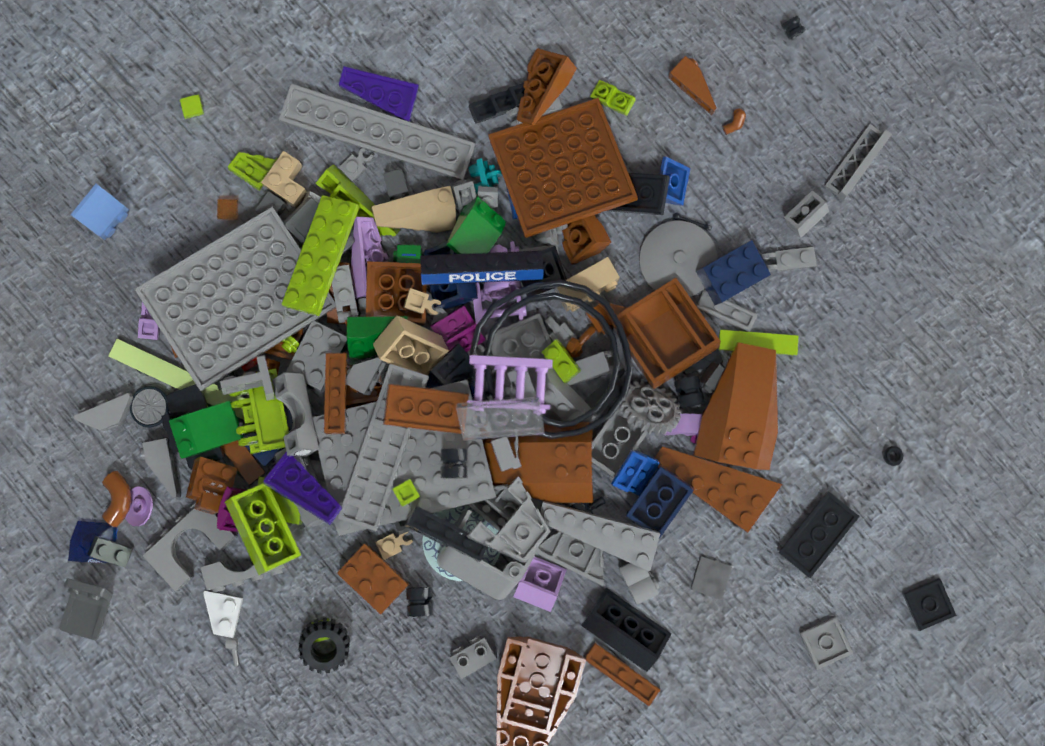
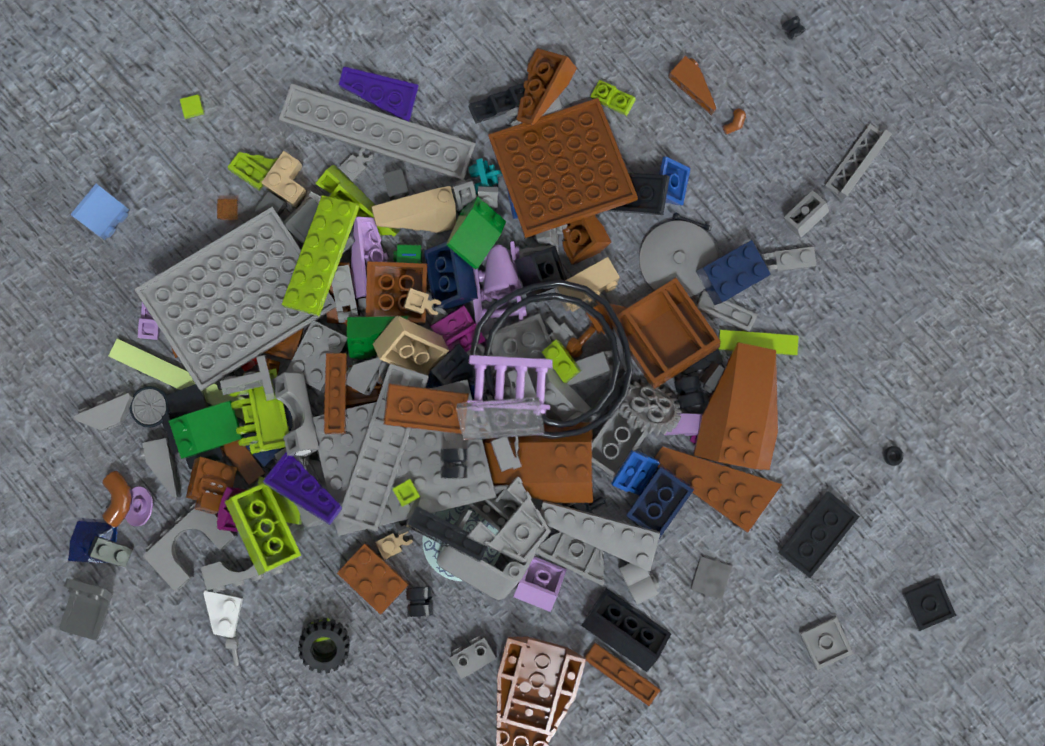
(290, 344): lime plate -> none
(481, 267): black brick -> none

